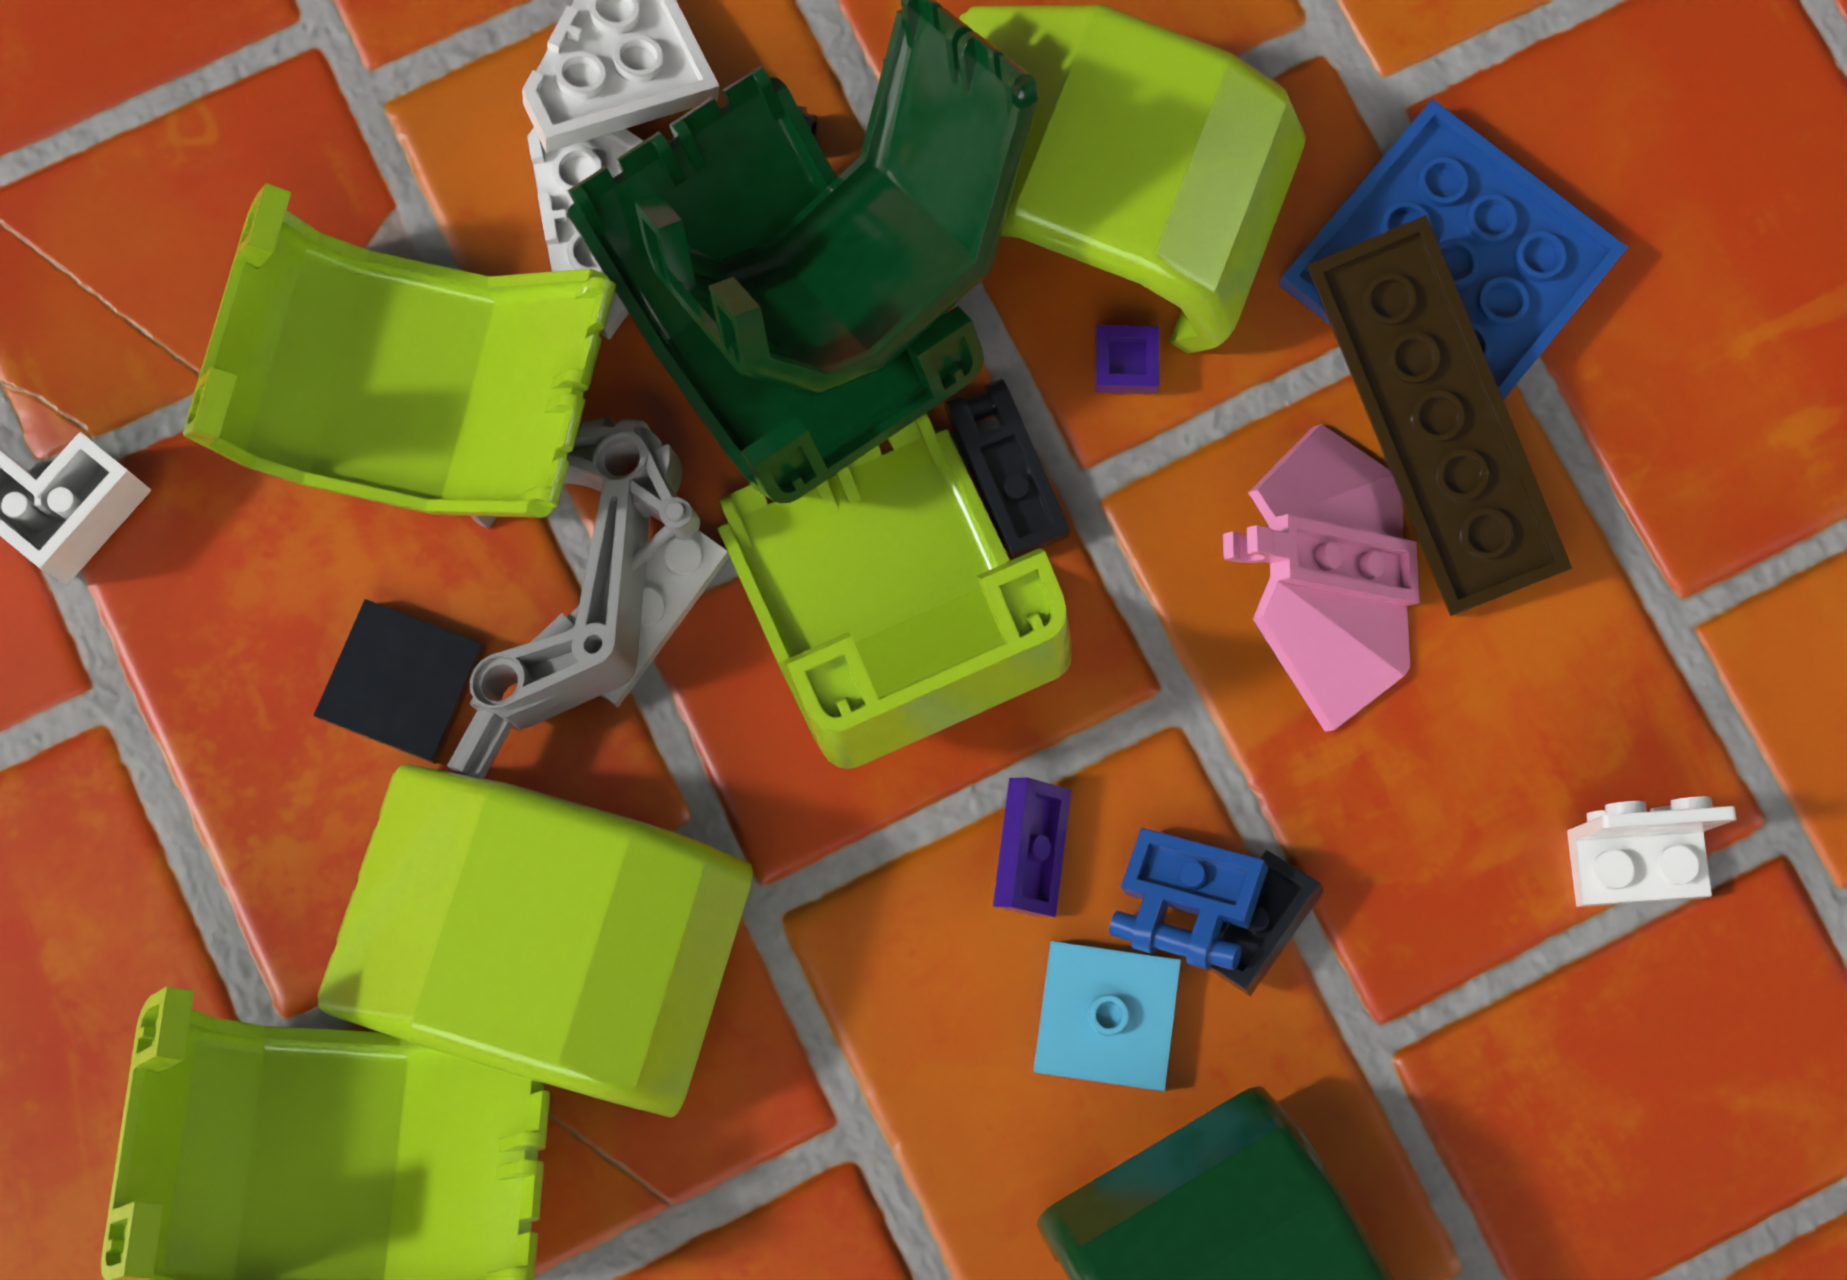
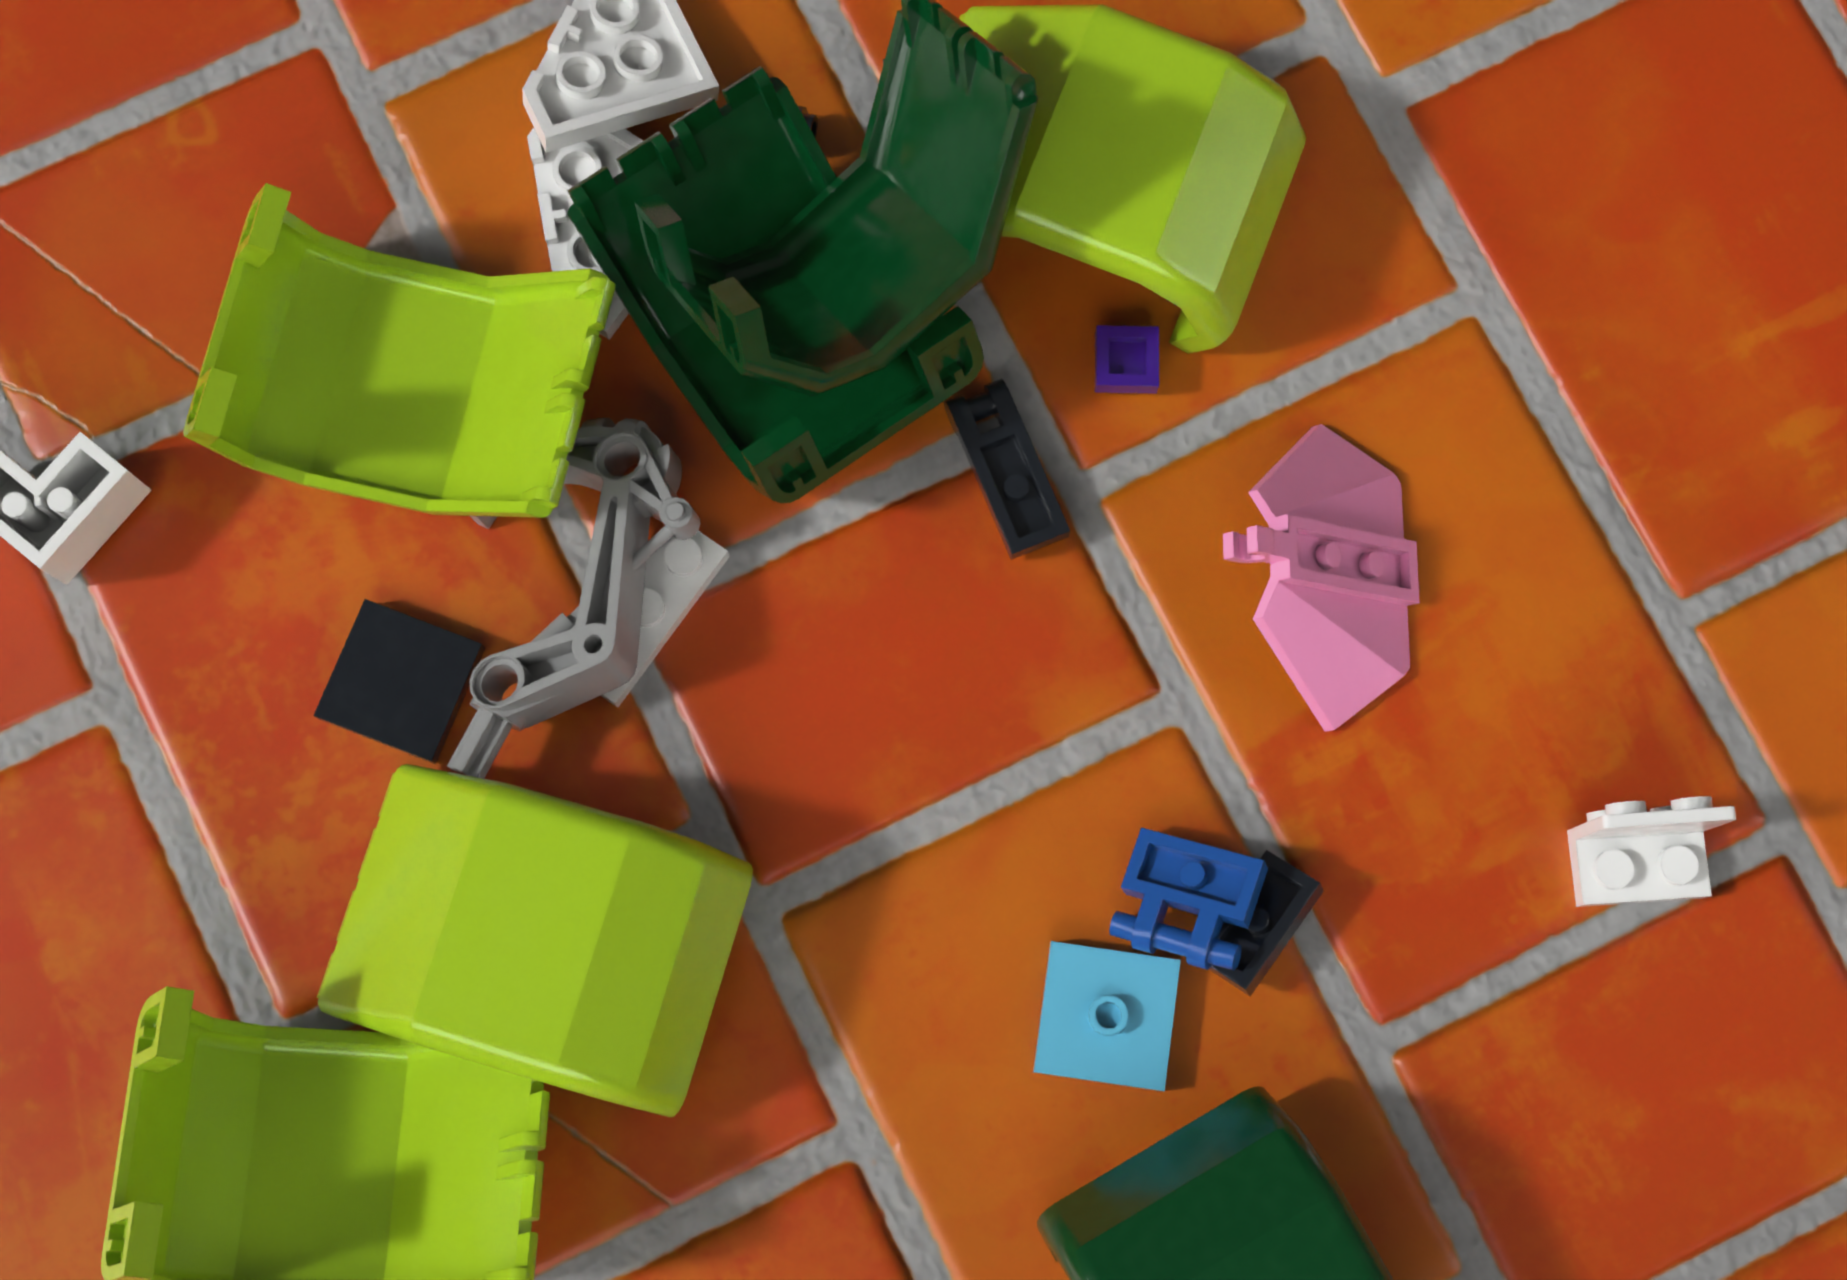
(895, 598): lime windscreen -> none
(1032, 847): dark purple plate -> none
(1438, 416): dark brown plate -> none
(1508, 238): blue plate -> none

